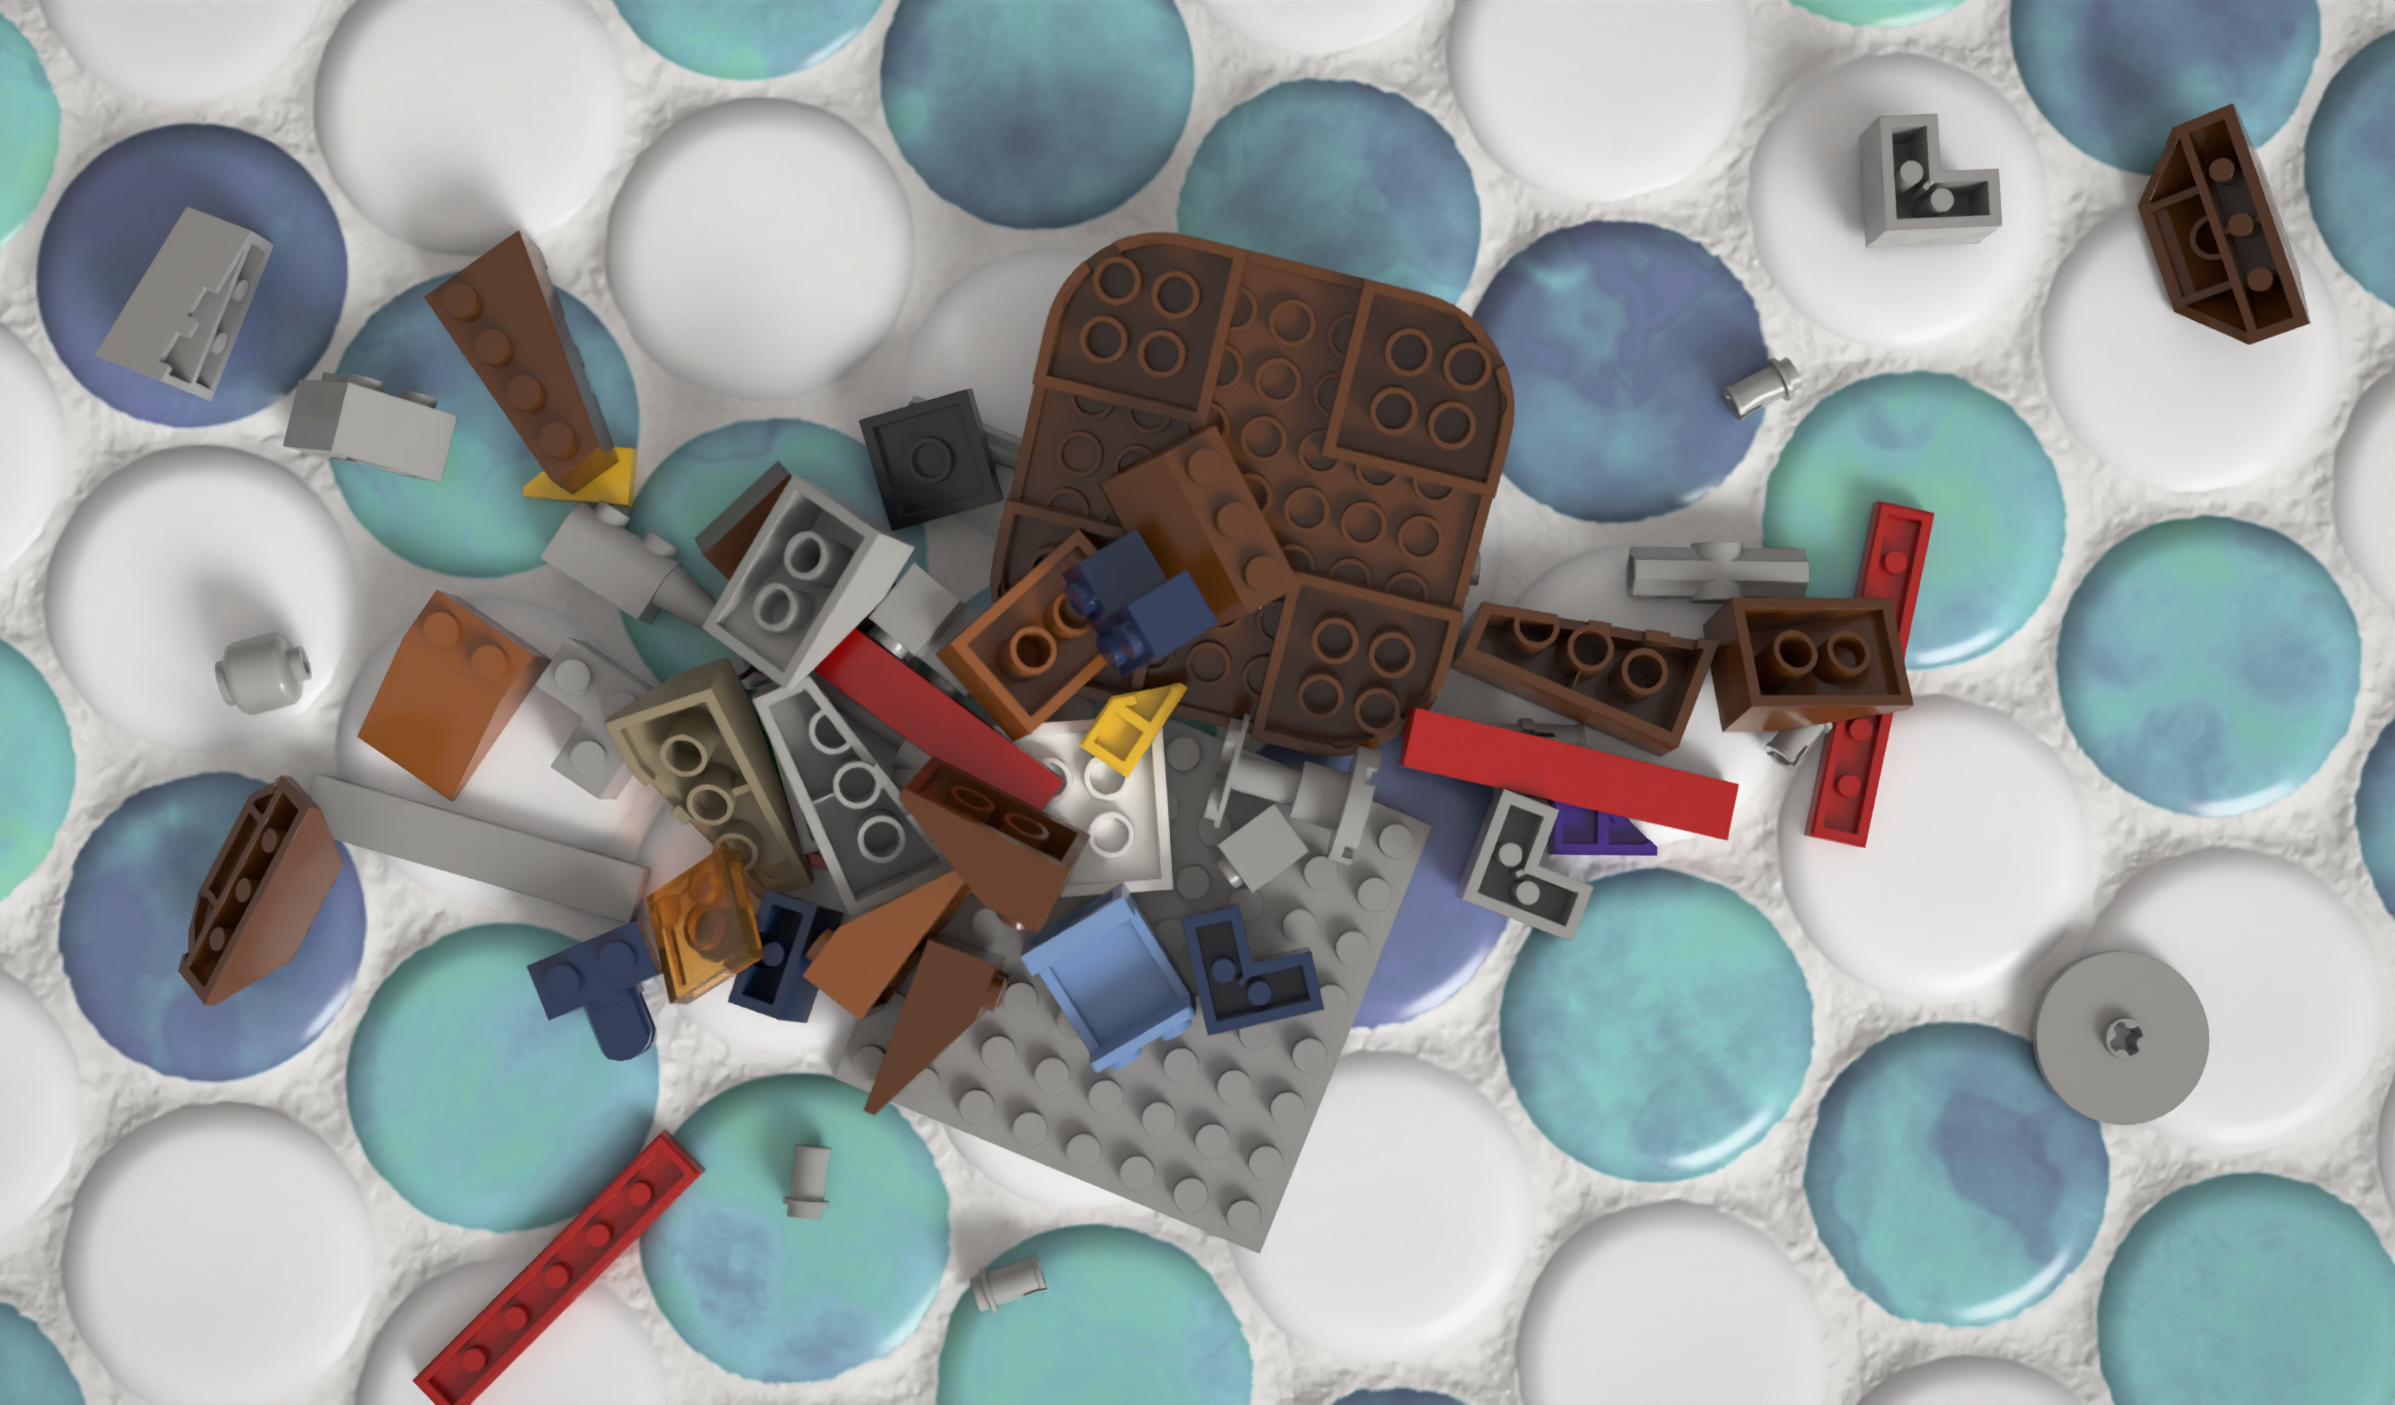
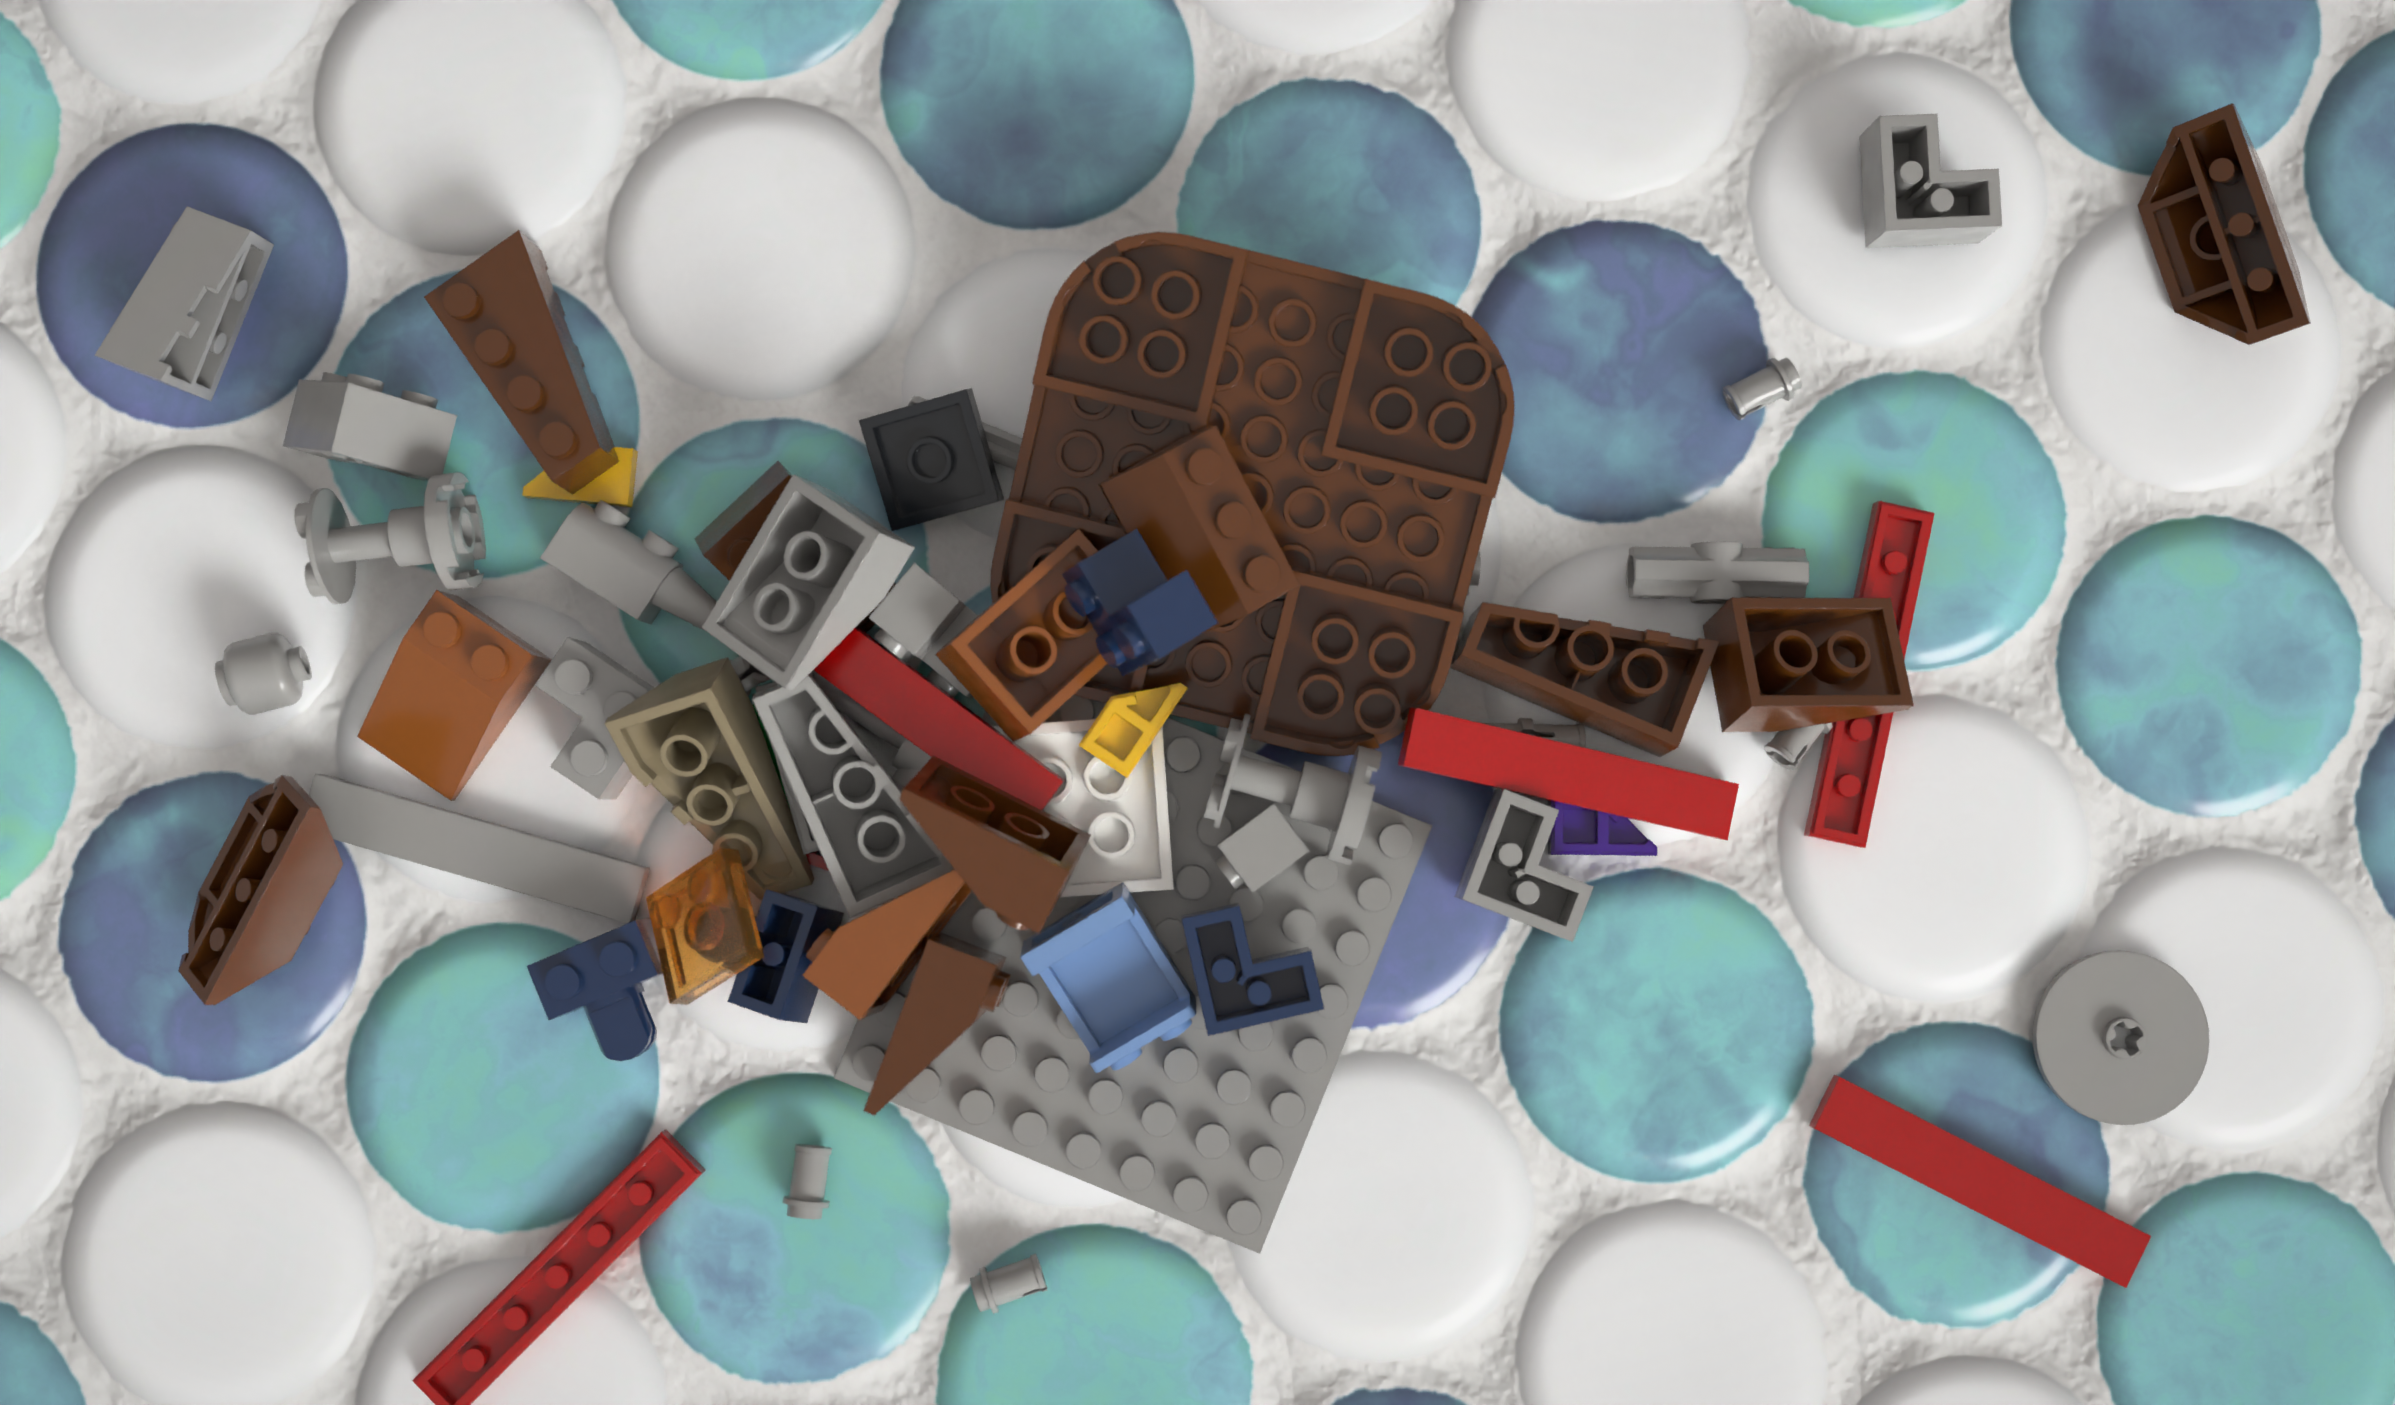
(440, 532): none -> light grey piece
(1980, 1181): none -> red tile

